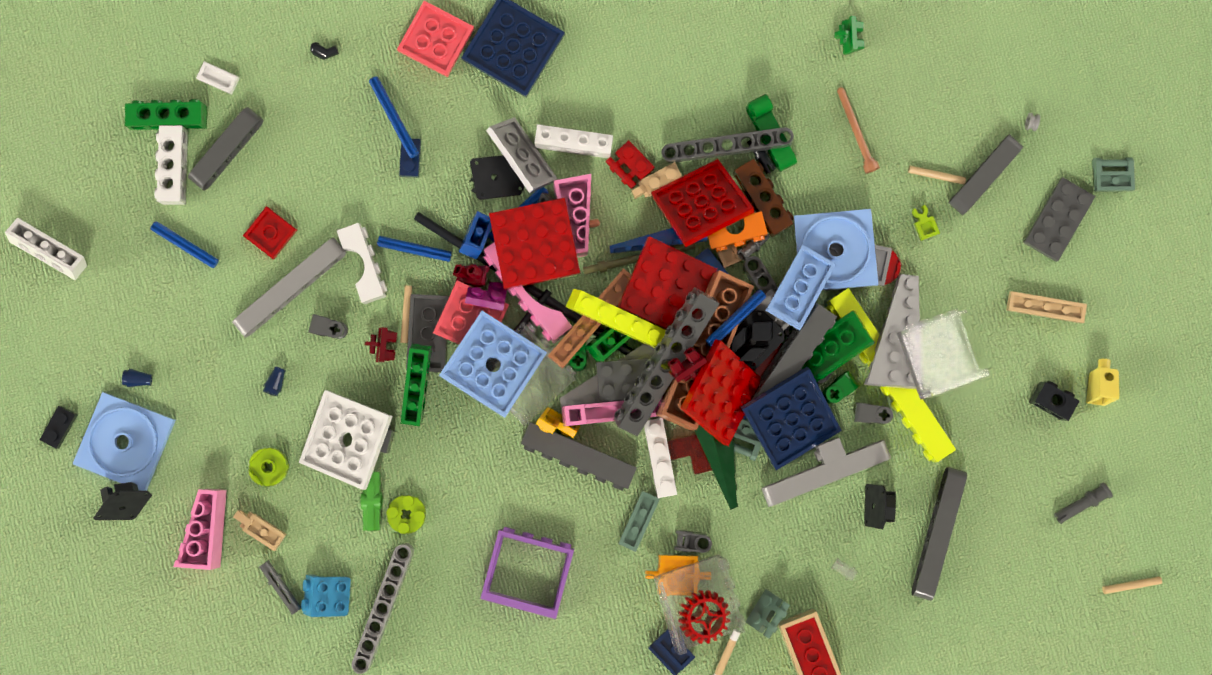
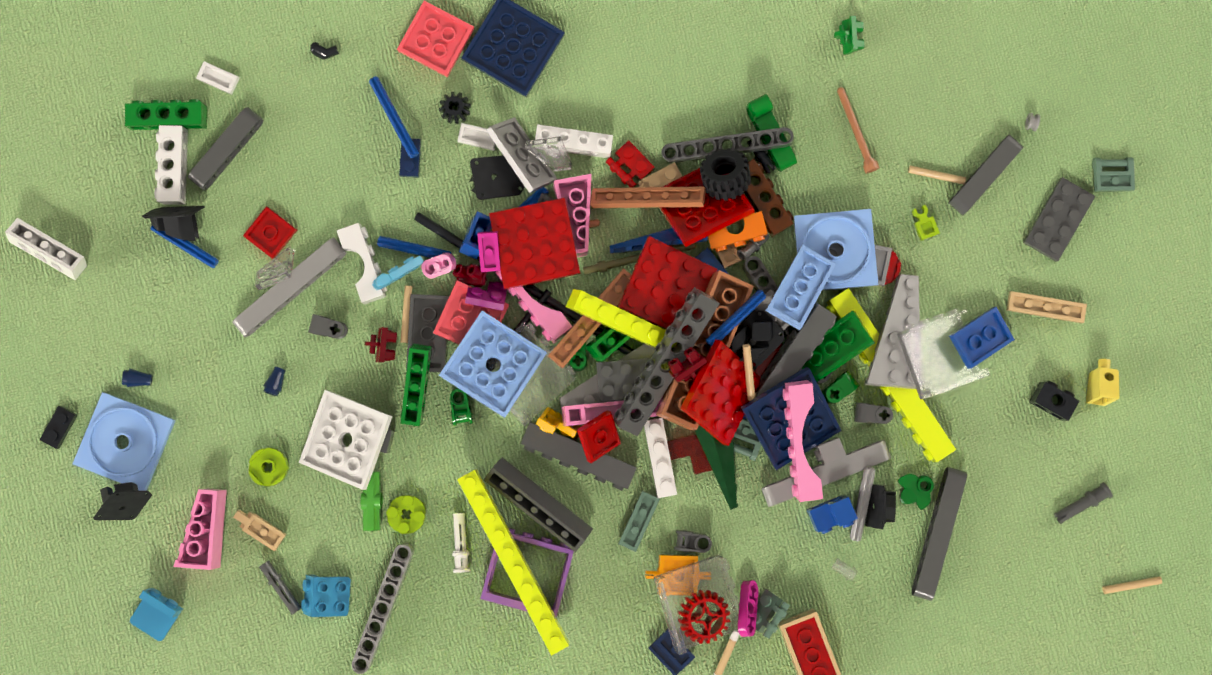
(155, 614): none -> dark azure bracket
(176, 221): none -> black piece
(276, 270): none -> clear wing
(396, 273): none -> medium azure hinge
(440, 265): none -> bright pink plate
(459, 102): none -> black gear
(459, 409): none -> green piece
(459, 518): none -> white pin
(475, 136): none -> white tile
(489, 251): none -> dark pink plate
(513, 562): none -> neon yellow brick
(538, 504): none -> dark grey brick
(550, 152): none -> clear wing
(599, 436): none -> red tile
(648, 197): none -> nougat plate
(722, 163): none -> black tyre
(748, 371): none -> tan bar
(748, 608): none -> dark pink beam
(799, 401): none -> bright pink arch
(832, 513): none -> blue brick
(862, 503): none -> light grey axle
(913, 492): none -> green plate
(981, 337): none -> blue plate

